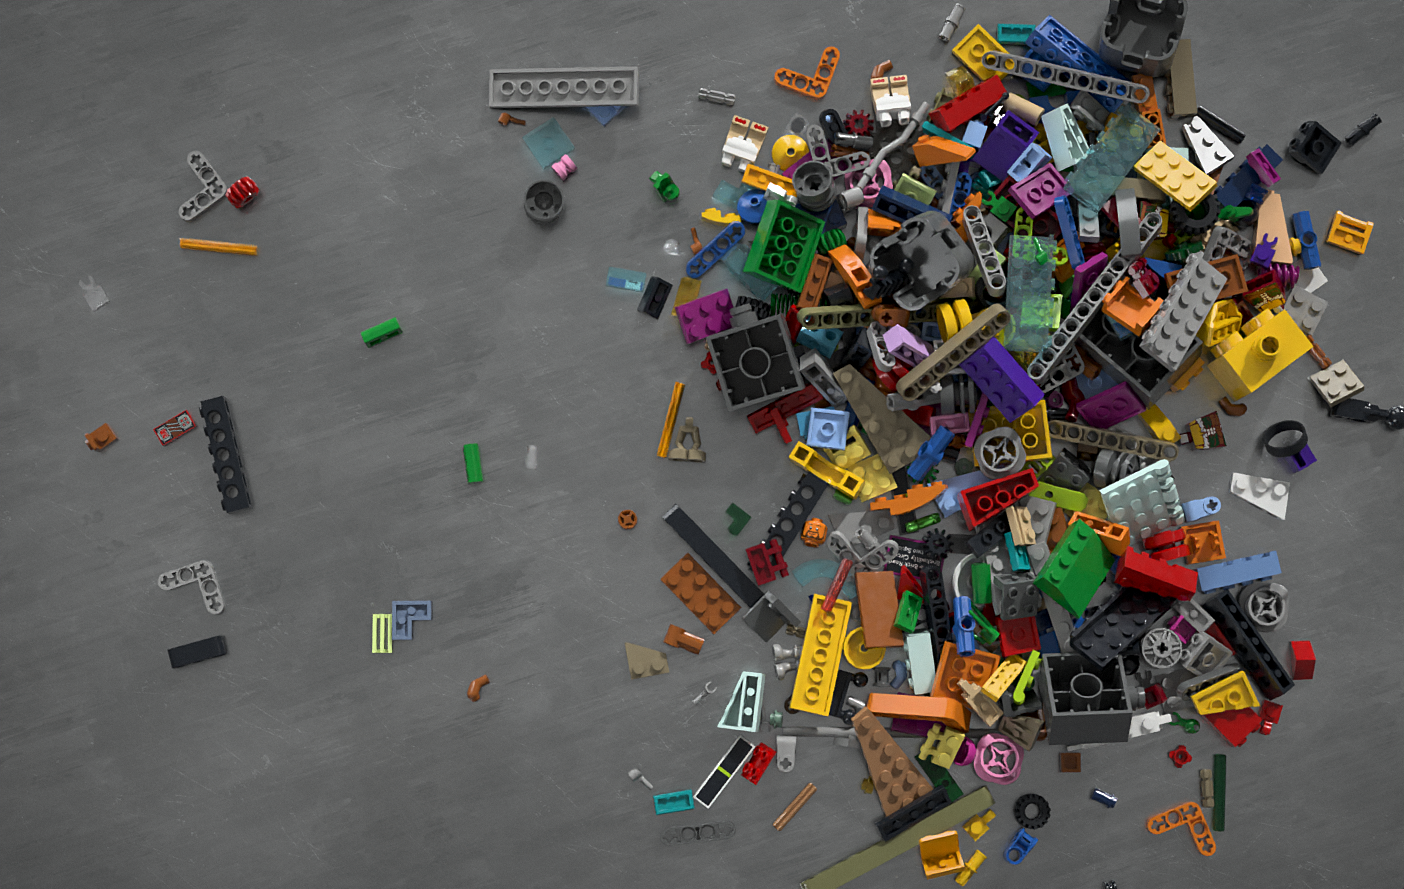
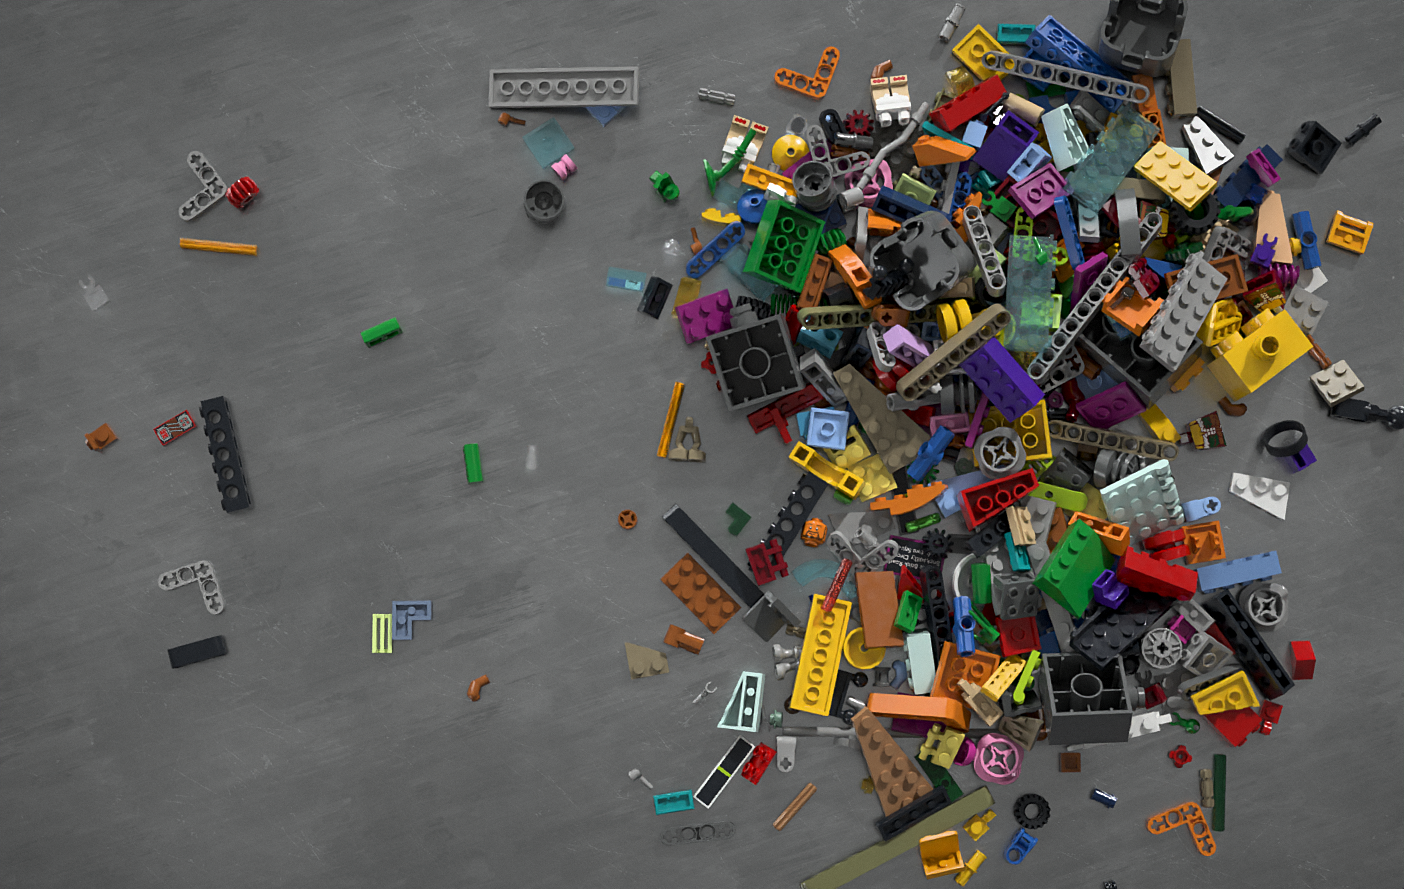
(714, 176): none -> green dish
(1109, 590): none -> dark purple piece
(1126, 293): none -> clear smoke hand

